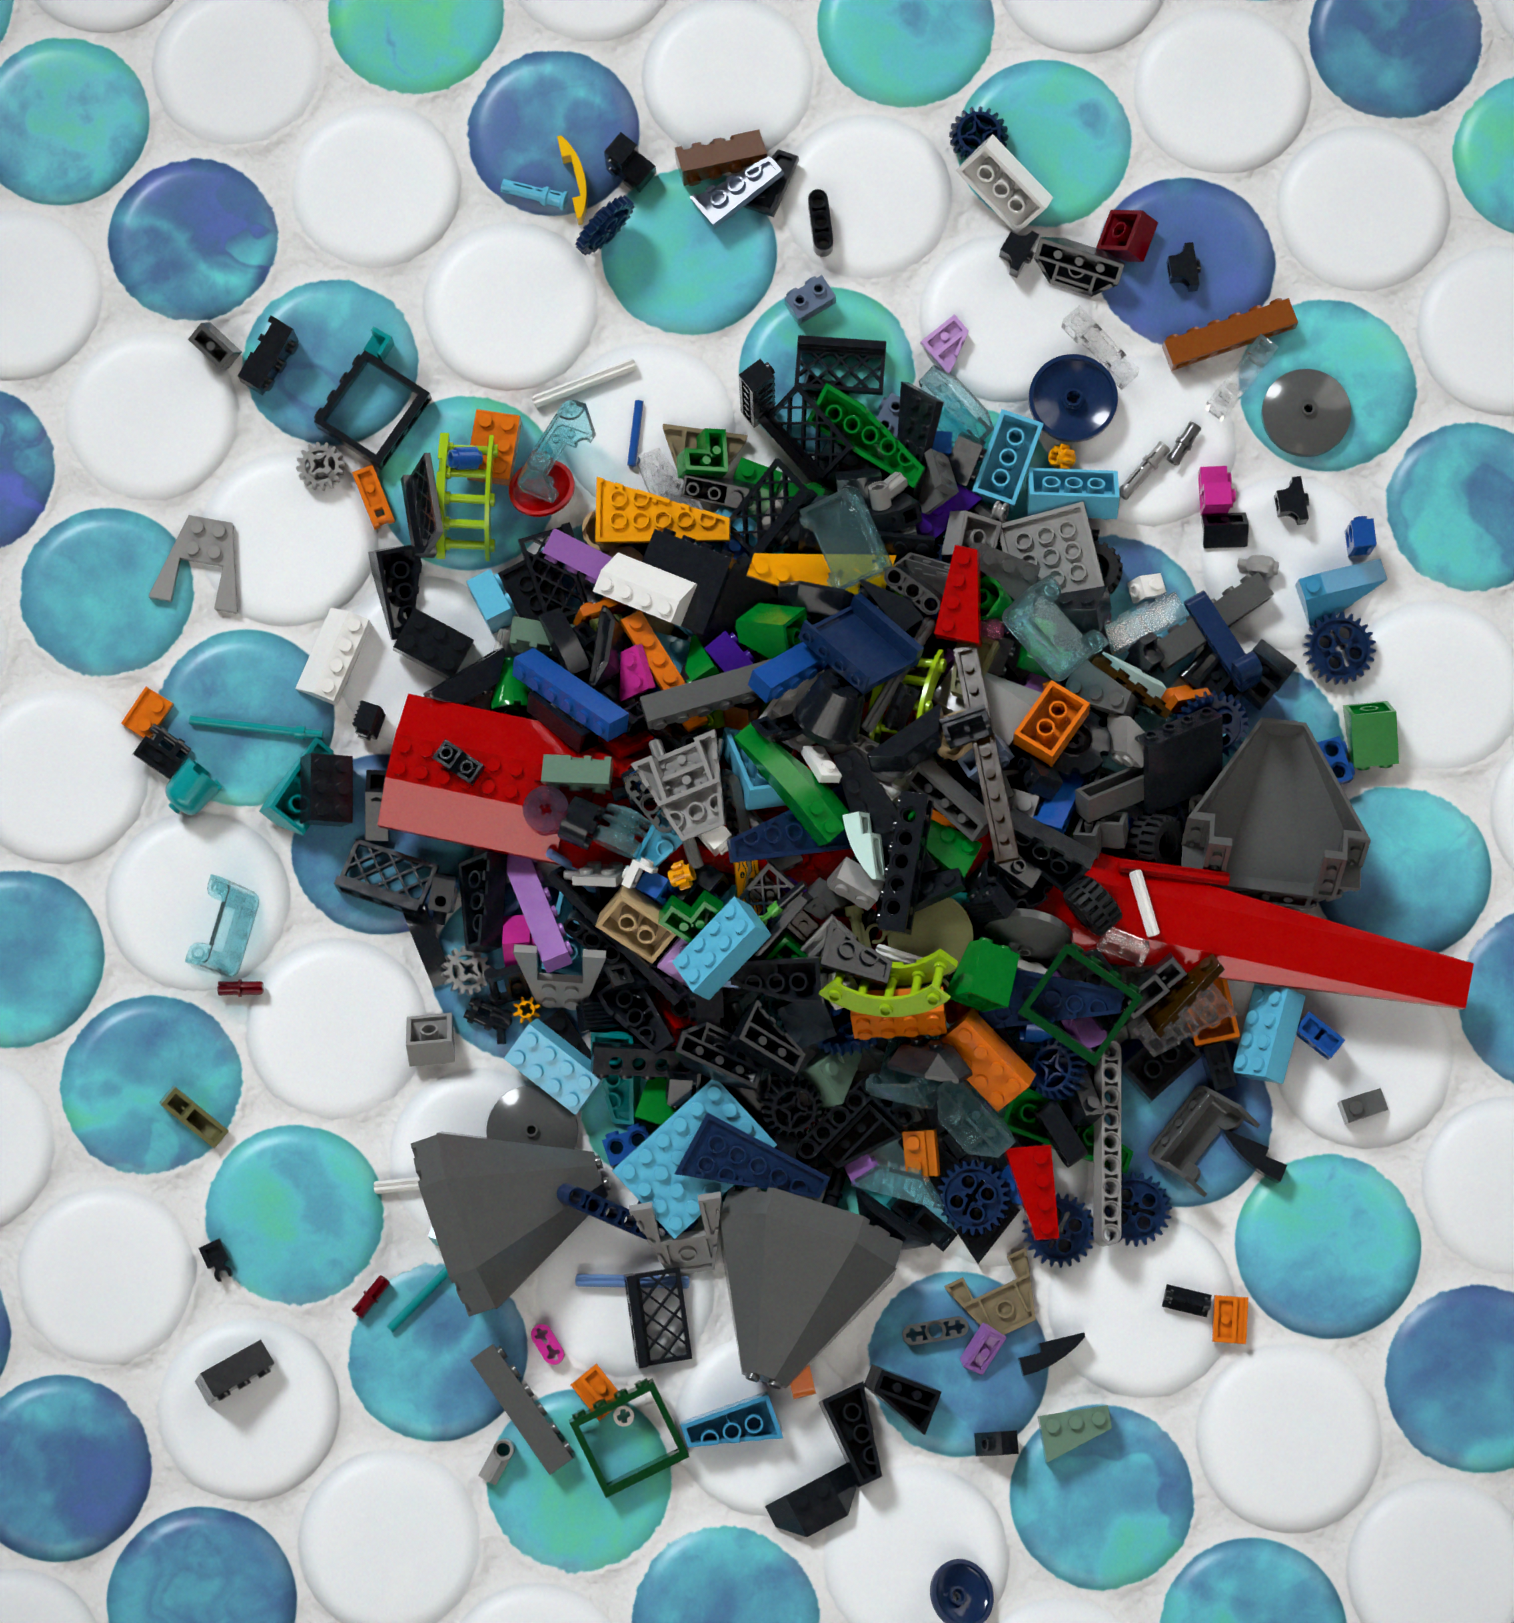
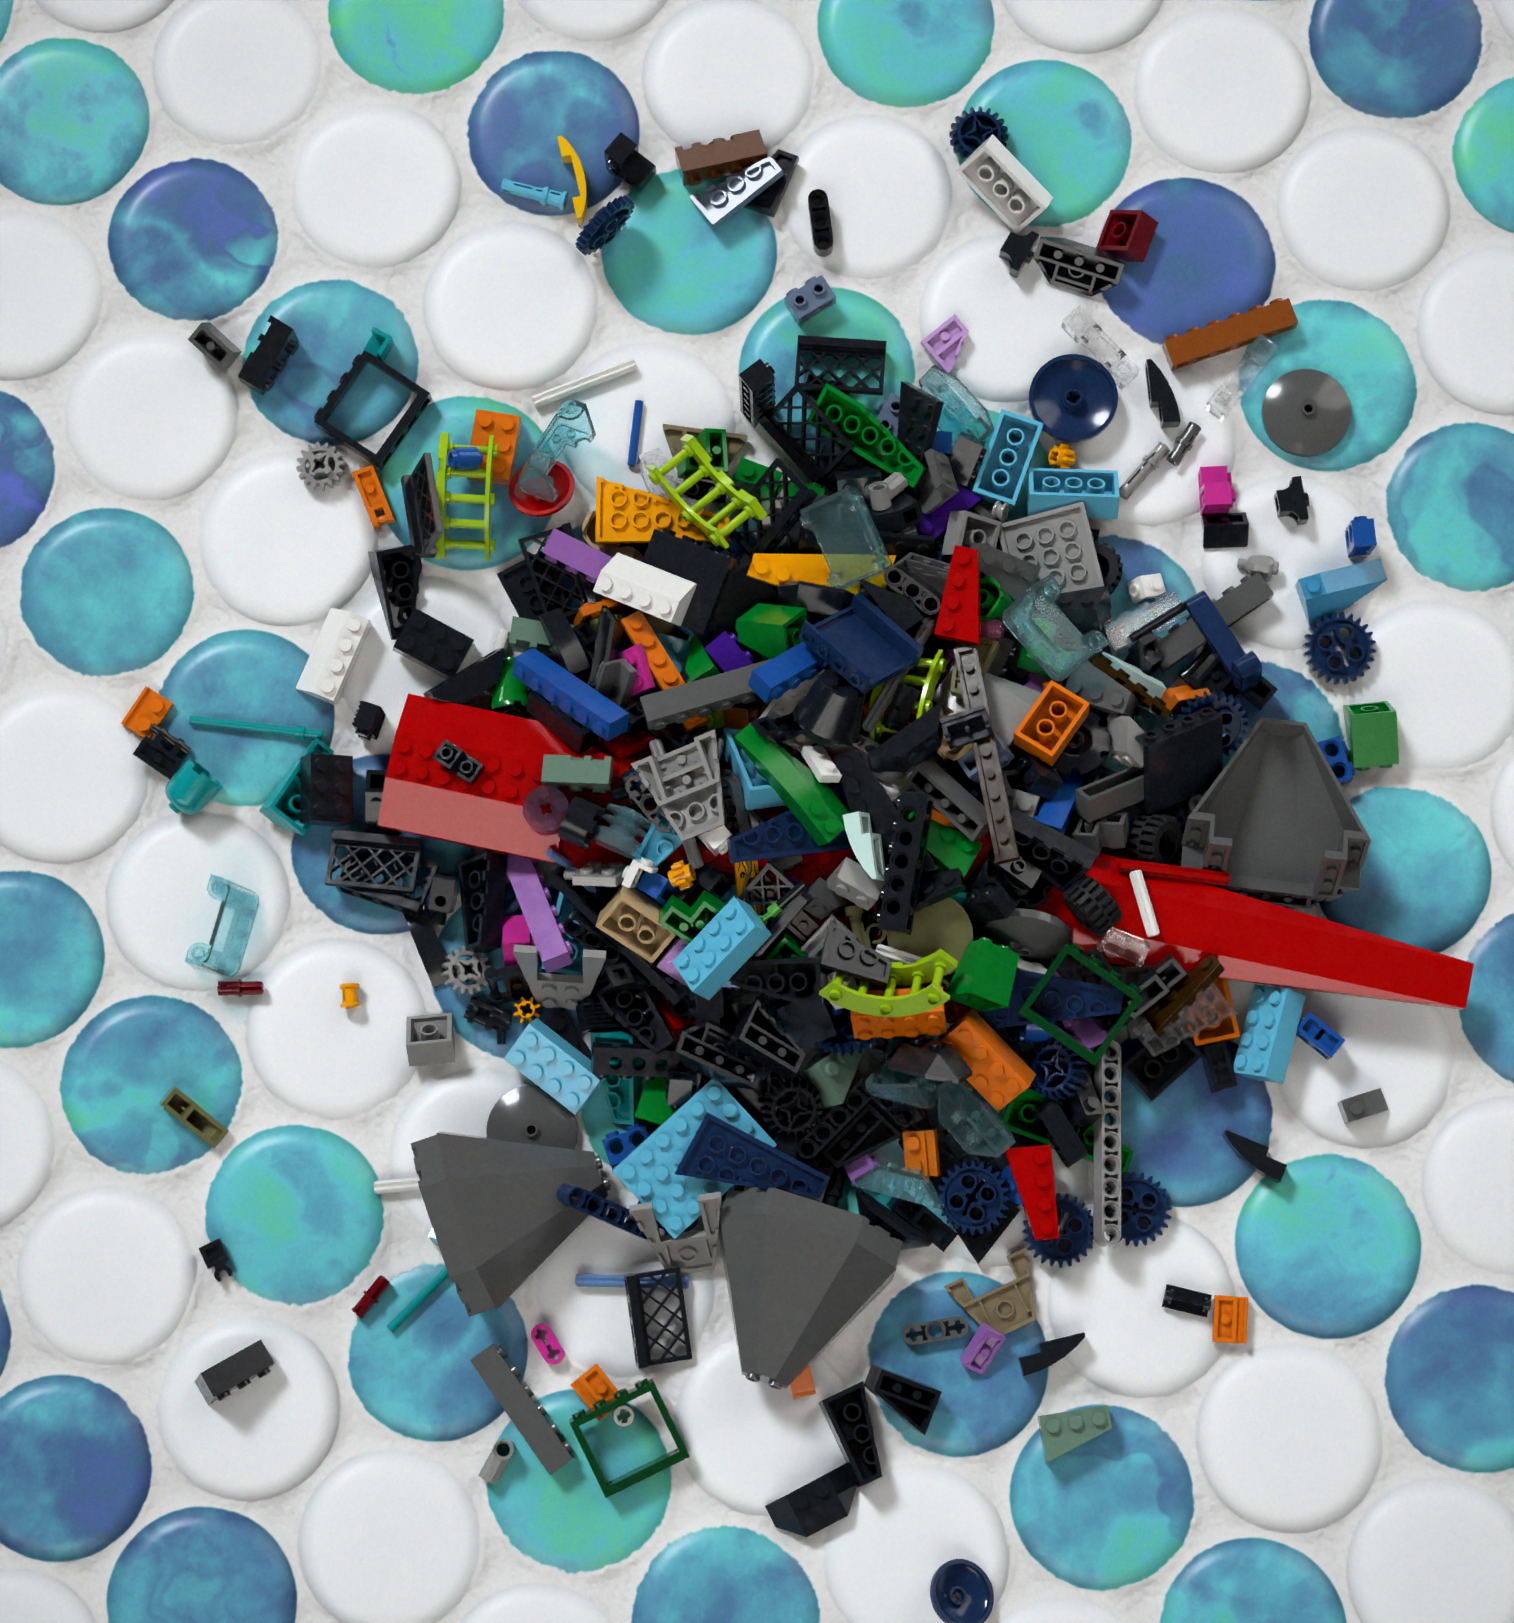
(207, 543): light grey wing -> none
(350, 995): none -> light orange bush
(381, 844): none -> black fence
(492, 600): medium azure brick -> none
(616, 681): none -> dark grey panel
(723, 485): none -> lime fence
(735, 1423): dark azure wedge -> none
(996, 1443): black brick -> none
(1157, 622): none -> black bar
(1161, 396): none -> black slope
(1184, 268): black brick -> none
(1192, 1132): dark grey windscreen -> none
(1275, 665): black panel -> none

